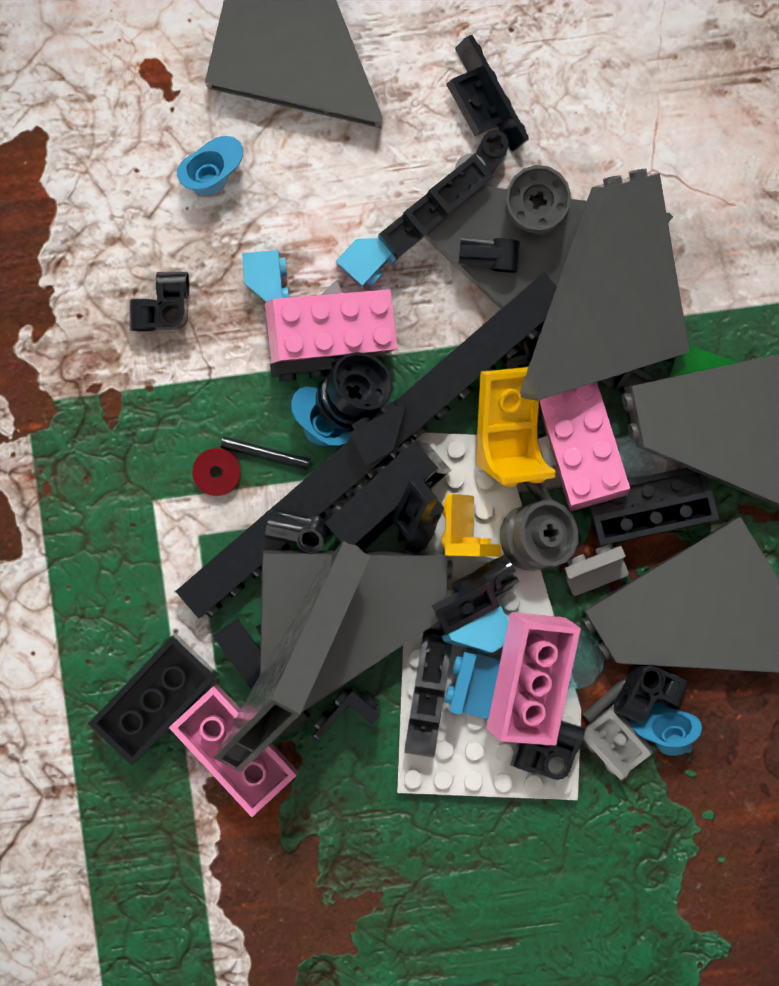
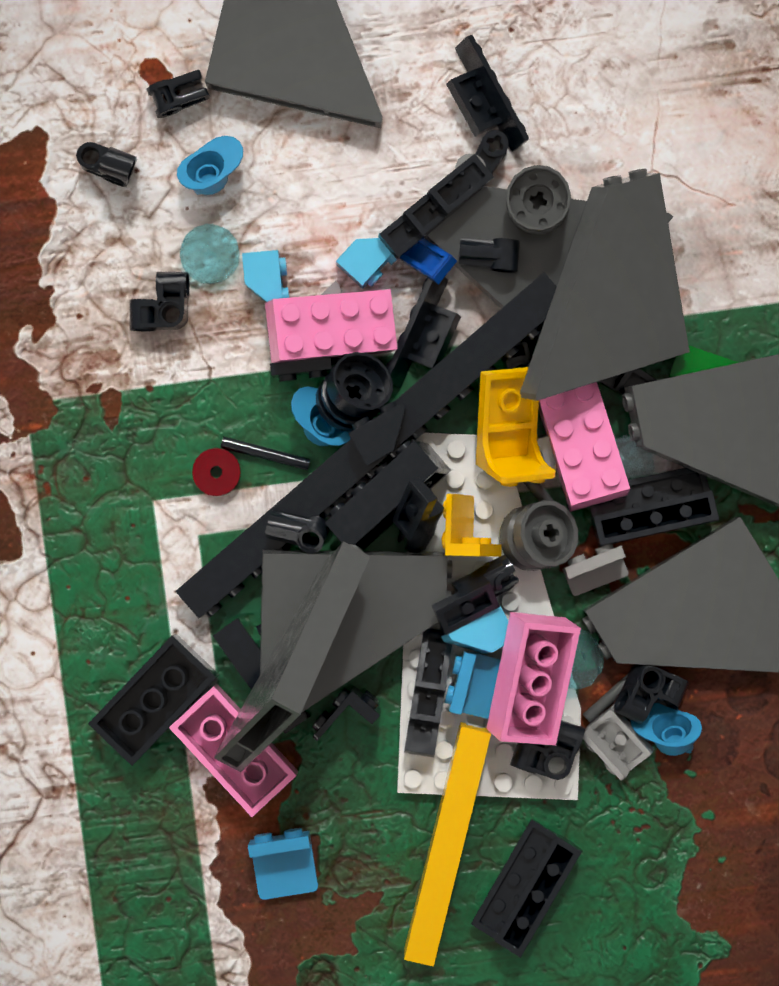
(112, 164): none -> black piece
(177, 102): none -> black piece
(209, 254): none -> clear light blue tile
(283, 863): none -> dark azure bracket
(425, 334): none -> black bracket
(429, 260): none -> blue tile
(446, 844): none -> yellow tile
(526, 887): none -> black brick

